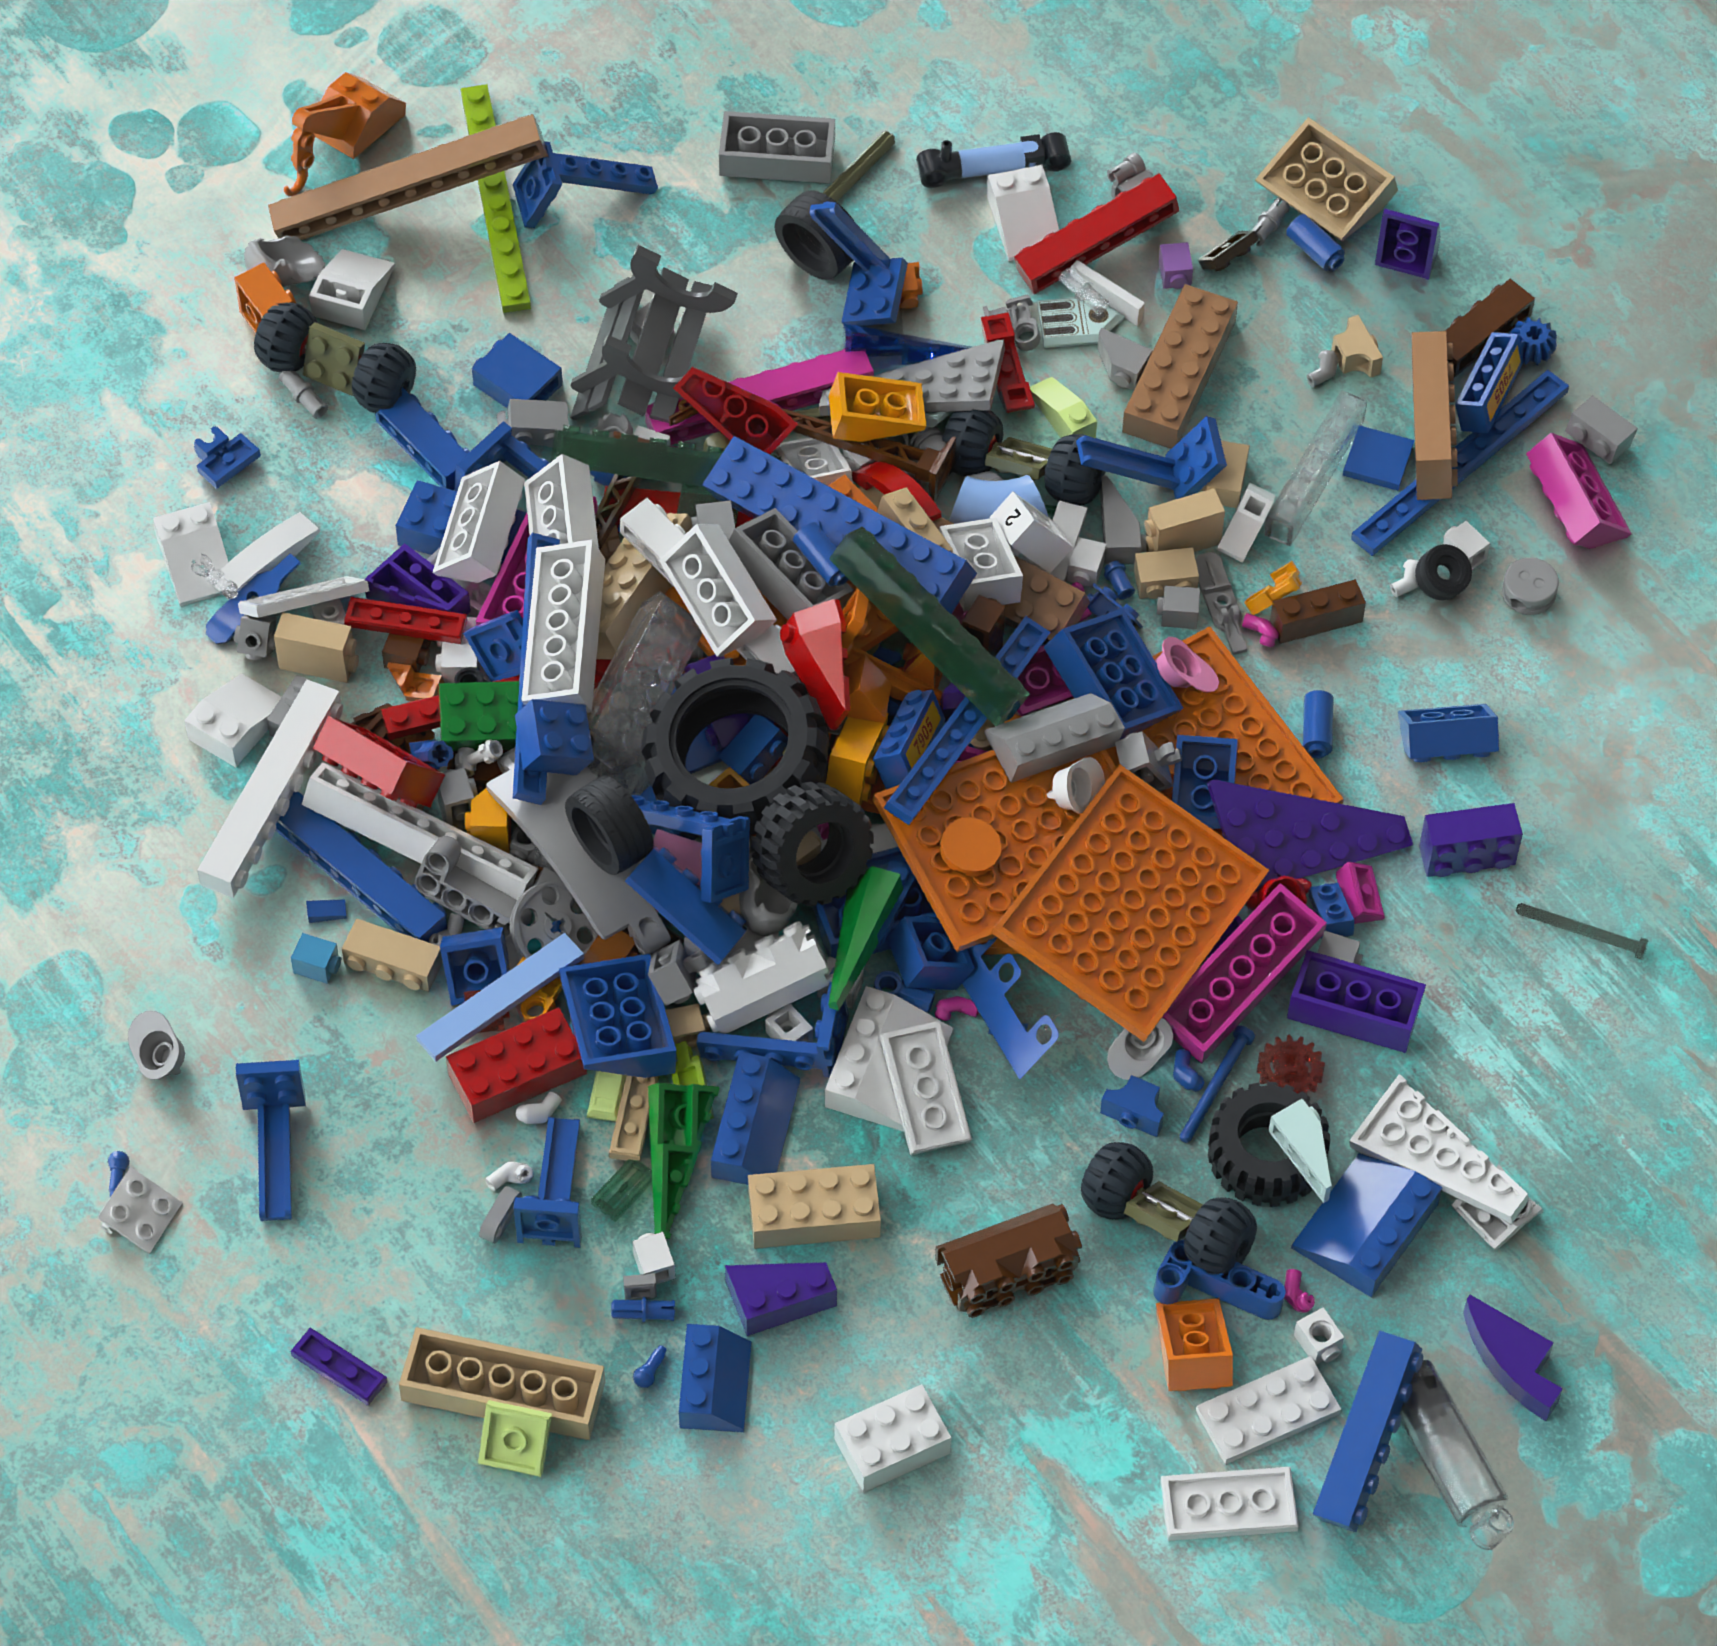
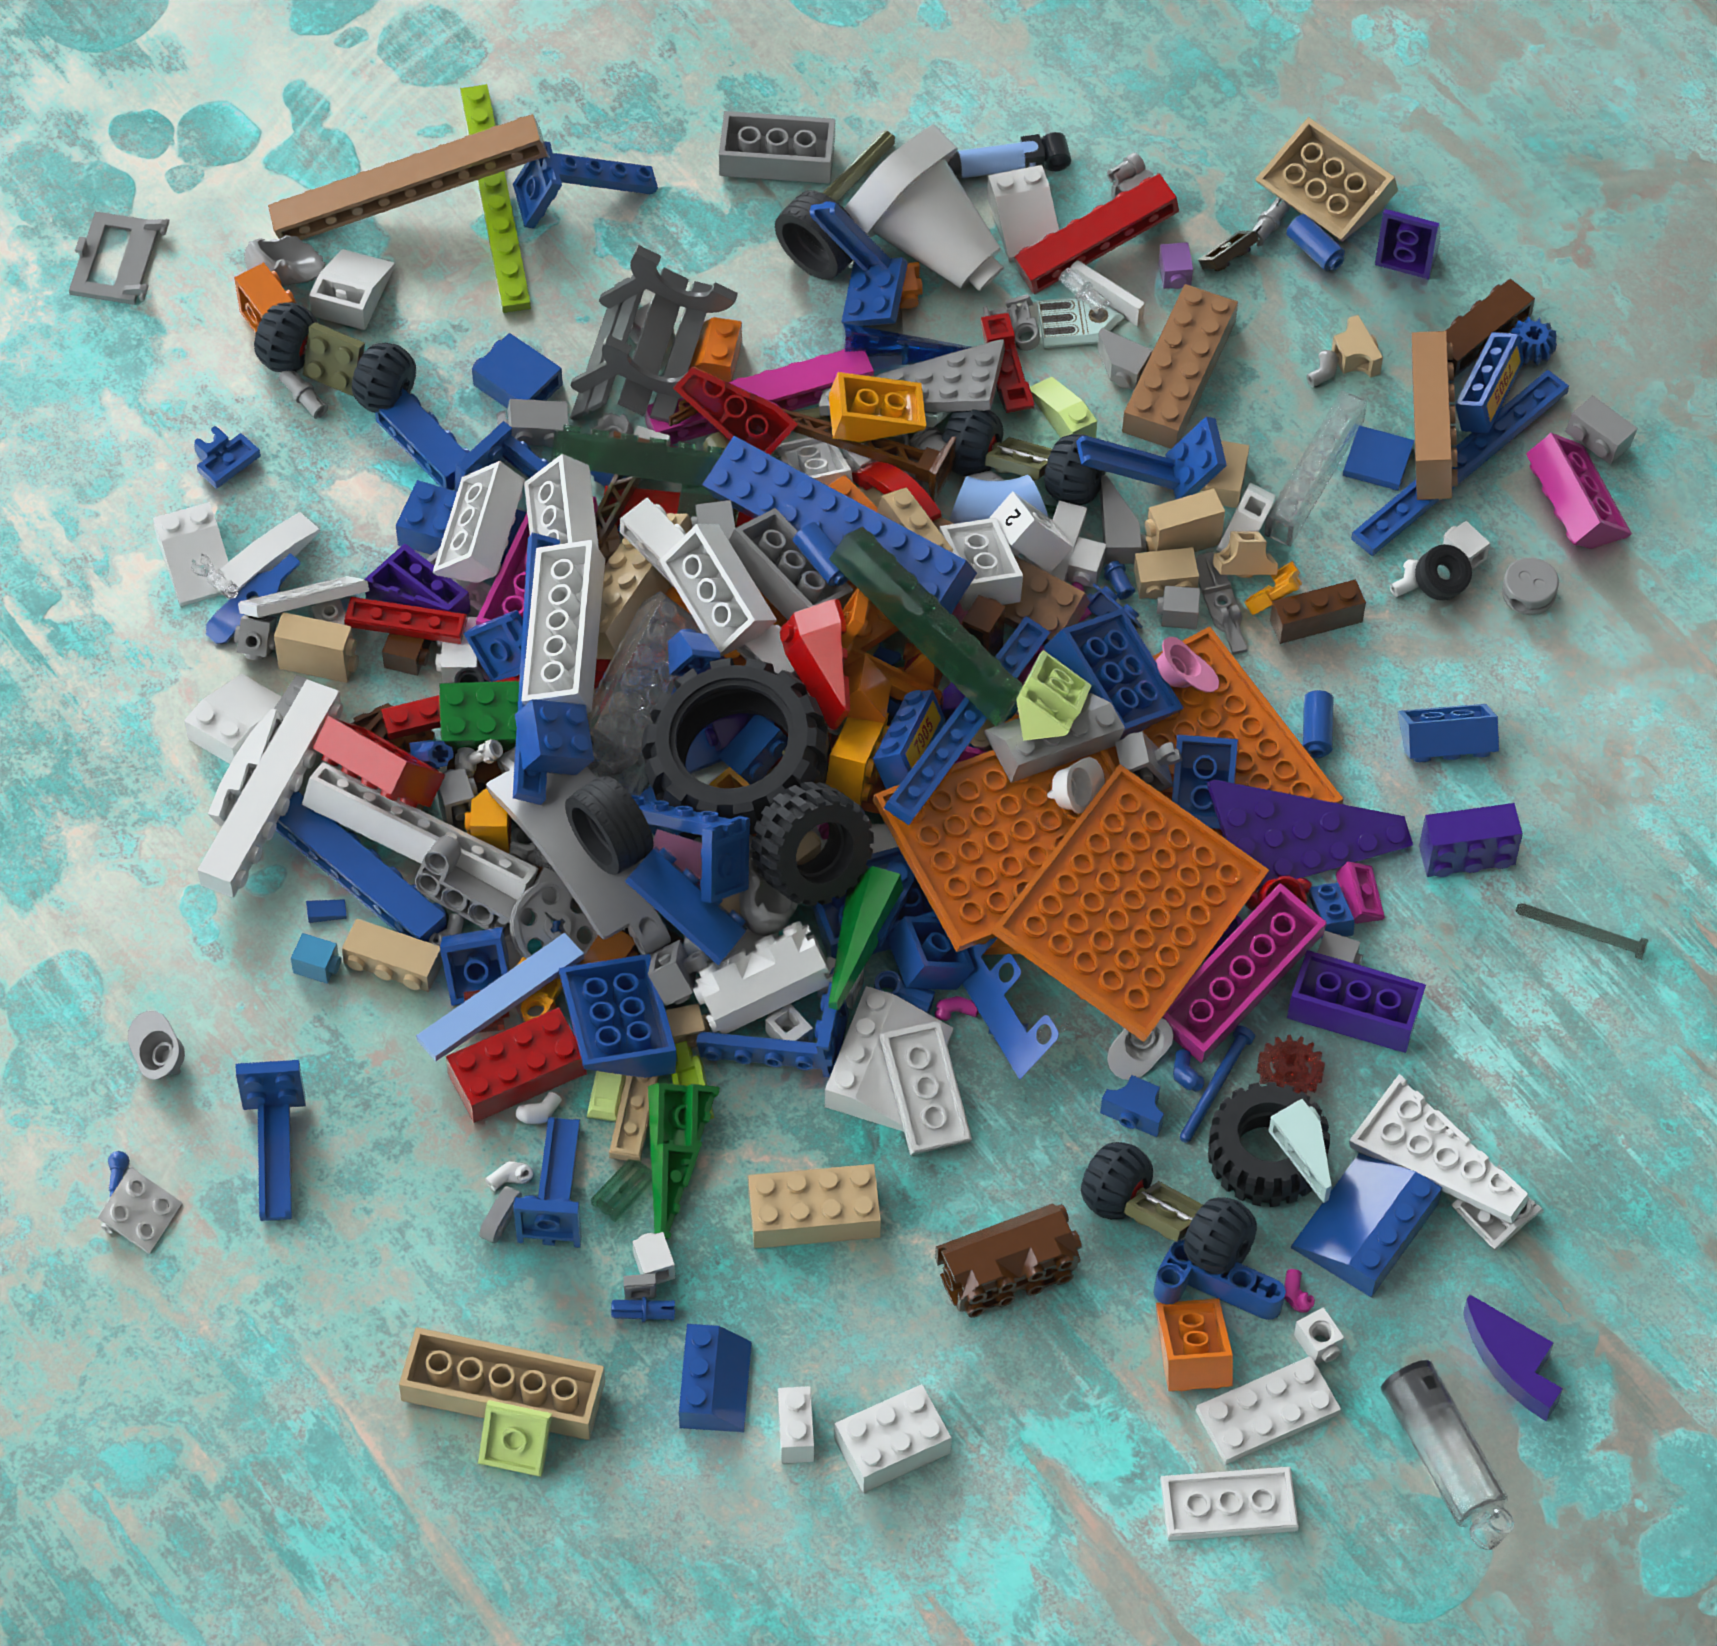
(115, 257): none -> light grey piece
(244, 766): none -> white slope
(339, 1366): dark purple tile -> none
(347, 118): orange slope -> none
(415, 684): orange slope -> none
(645, 1375): blue piece -> none
(690, 651): none -> blue slope
(718, 348): none -> orange slope
(754, 1119): blue slope -> none
(779, 1293): dark purple wedge -> none
(795, 1424): none -> white brick
(926, 212): none -> white cone
(970, 846): orange tile -> none
(1050, 699): none -> yellowish green slope
(1245, 556): none -> tan brick
(1263, 626): dark pink arm -> none
(1368, 1431): blue brick -> none

